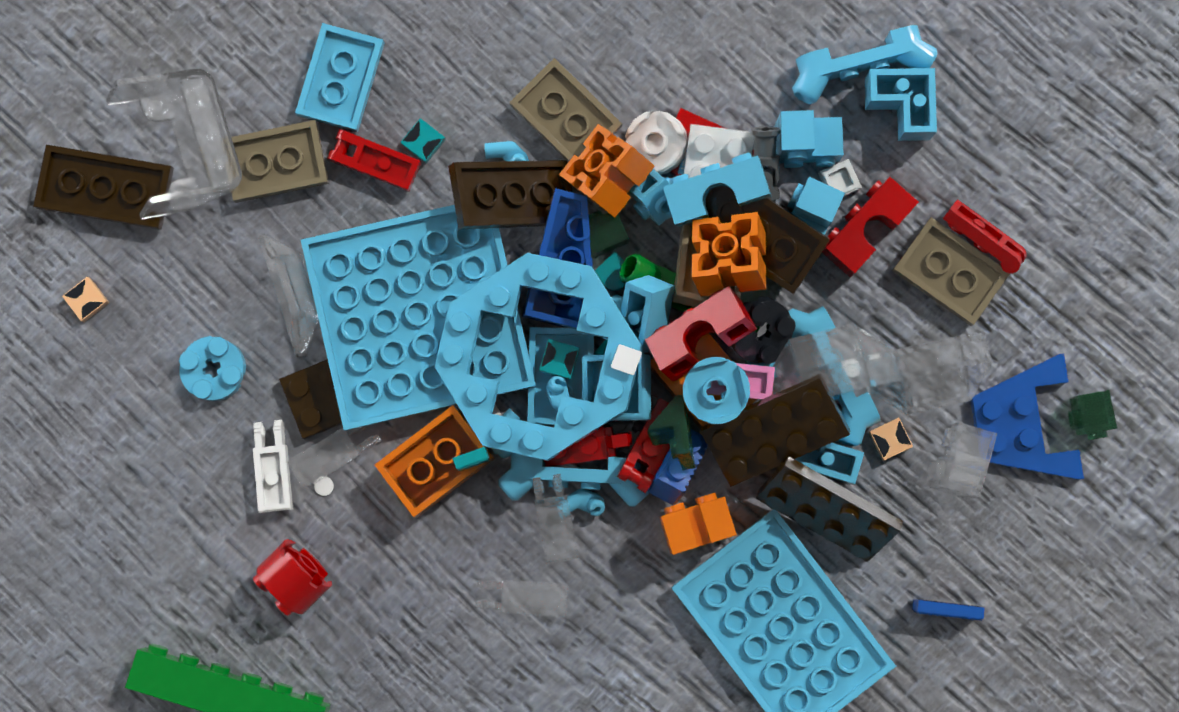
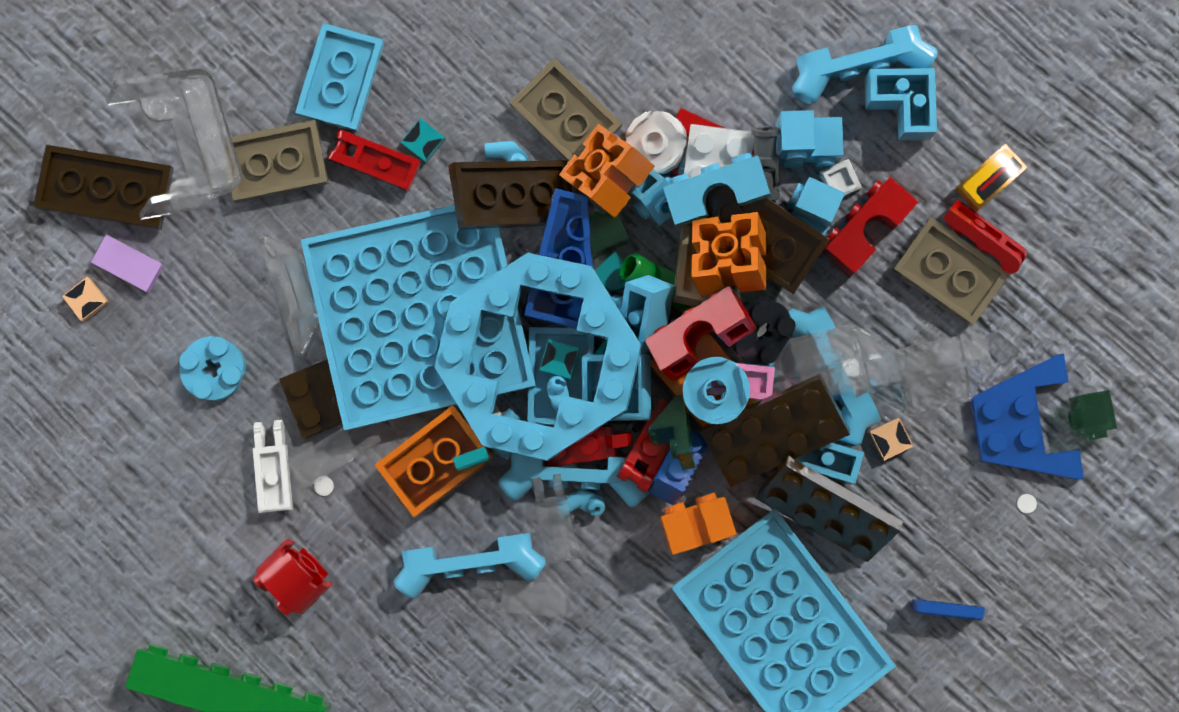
(127, 263): none -> lavender tile
(422, 564): none -> medium azure plate
(626, 359): white sticker -> none
(964, 462): clear brick -> none
(990, 178): none -> slope
(1026, 503): none -> white sticker

